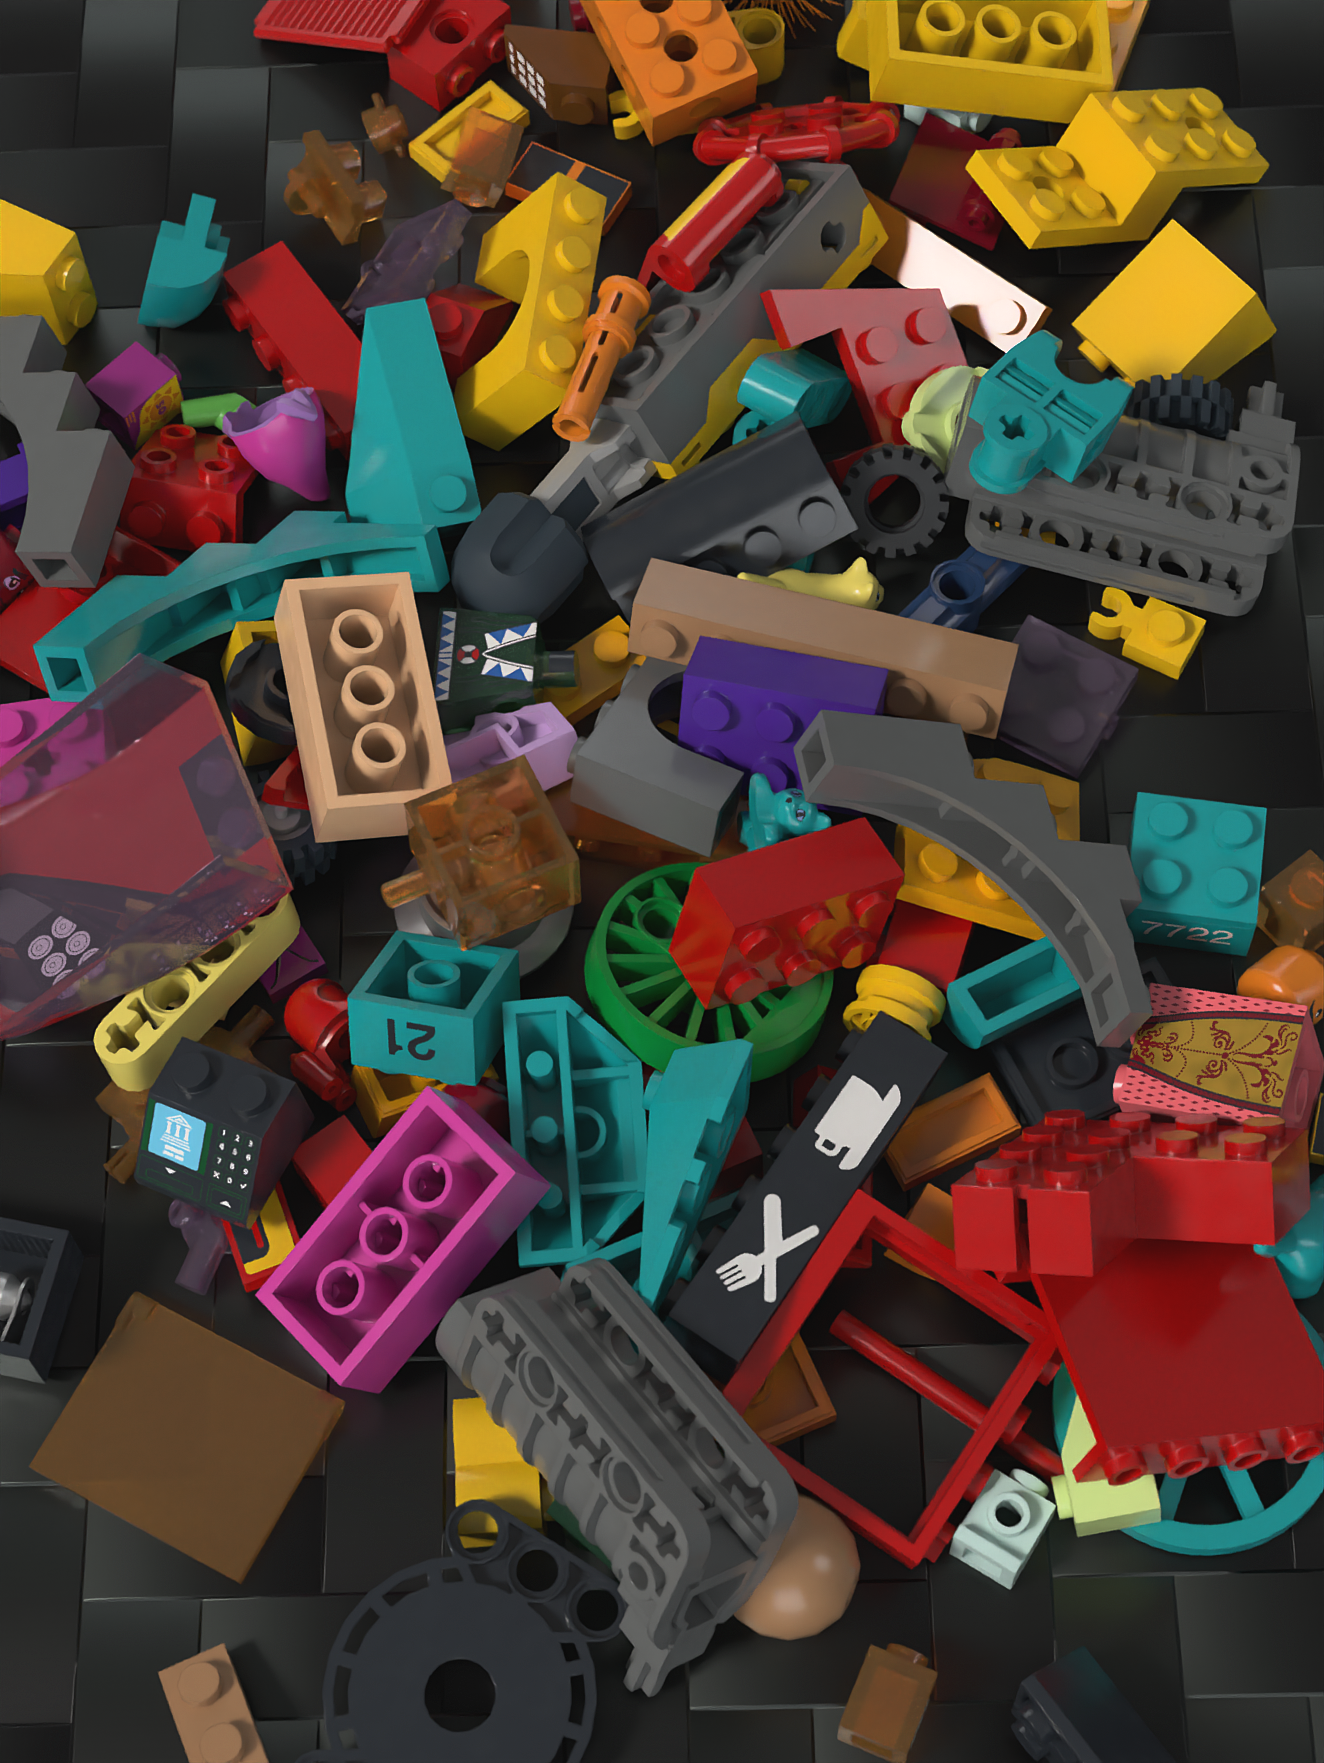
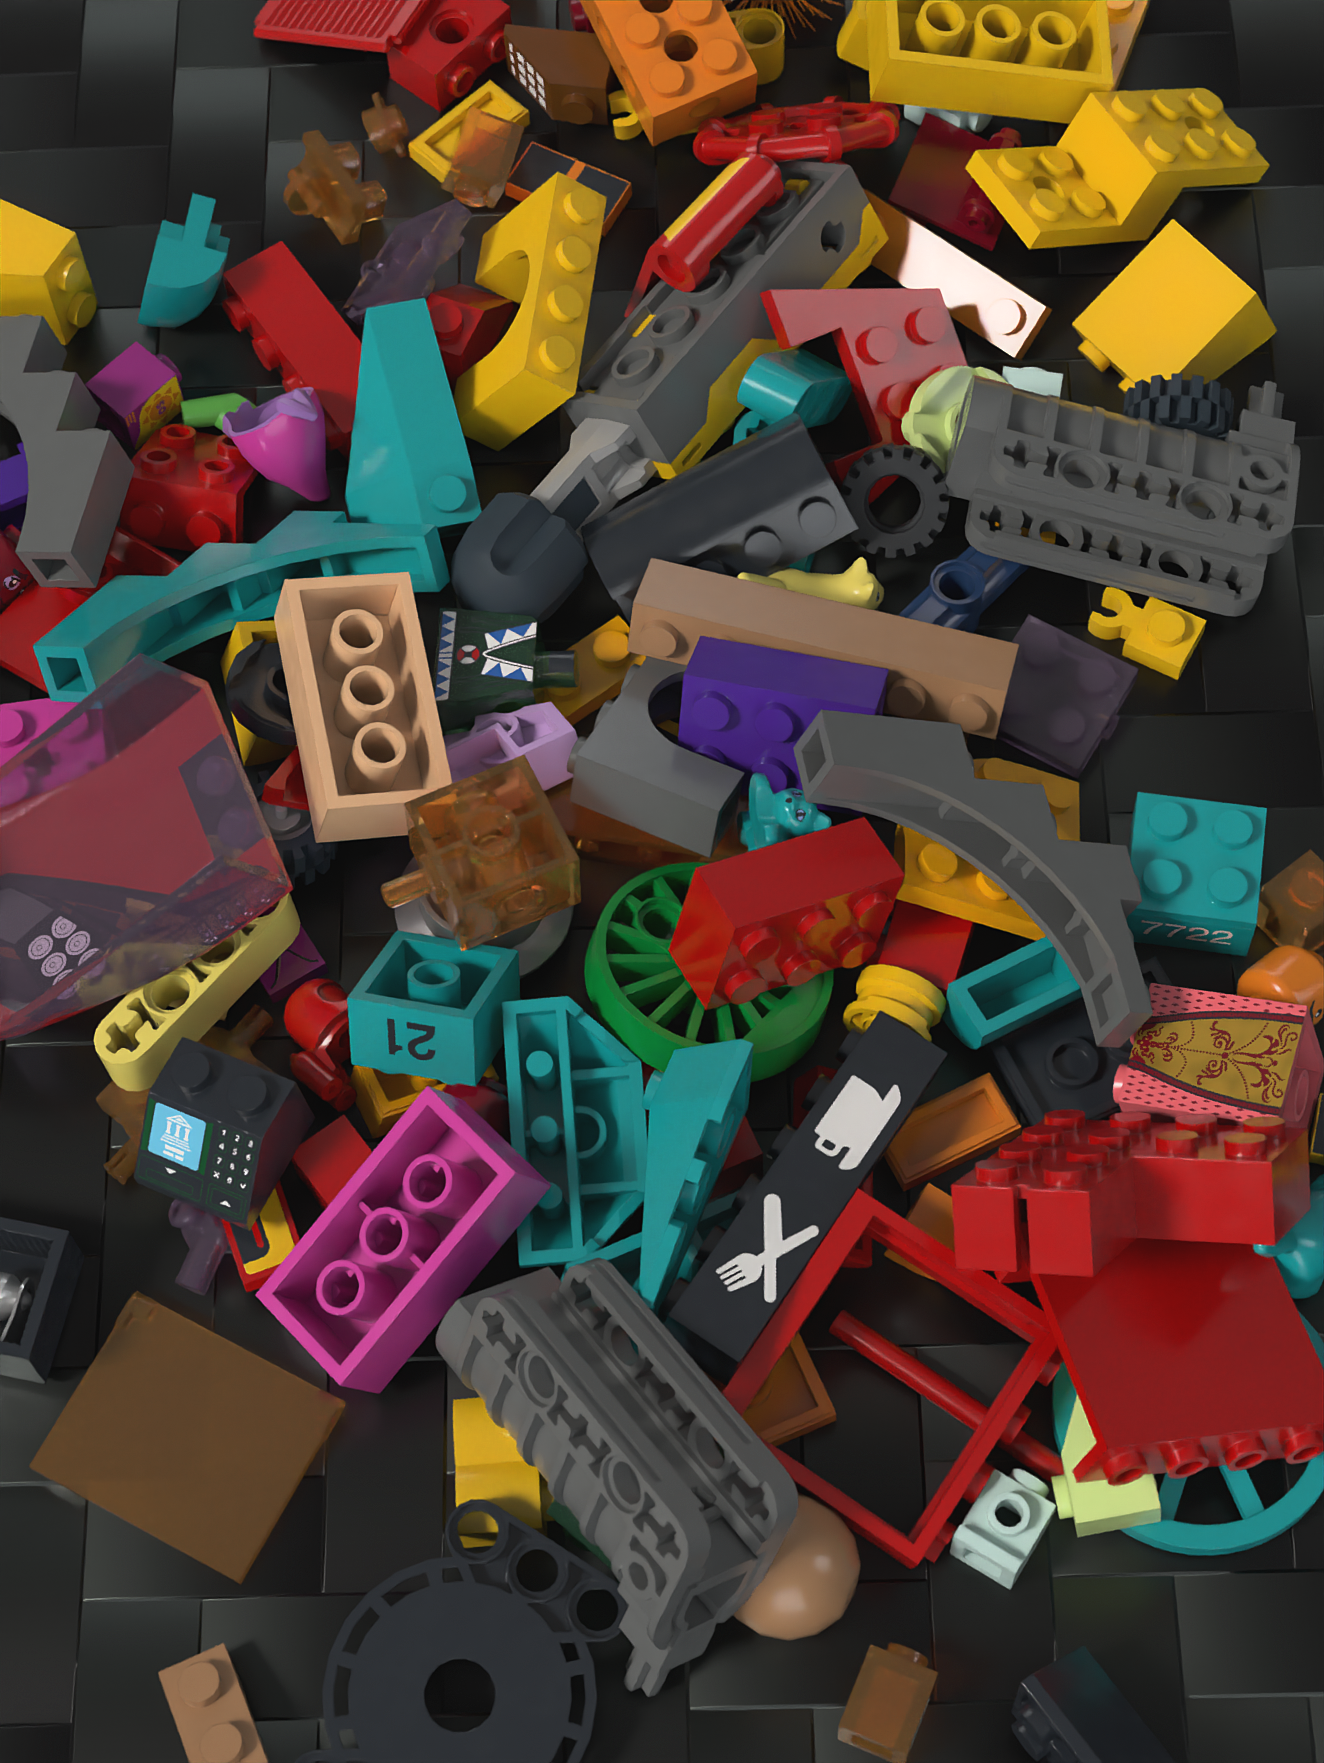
(607, 338): orange pin -> none
(1040, 417): teal piece -> none

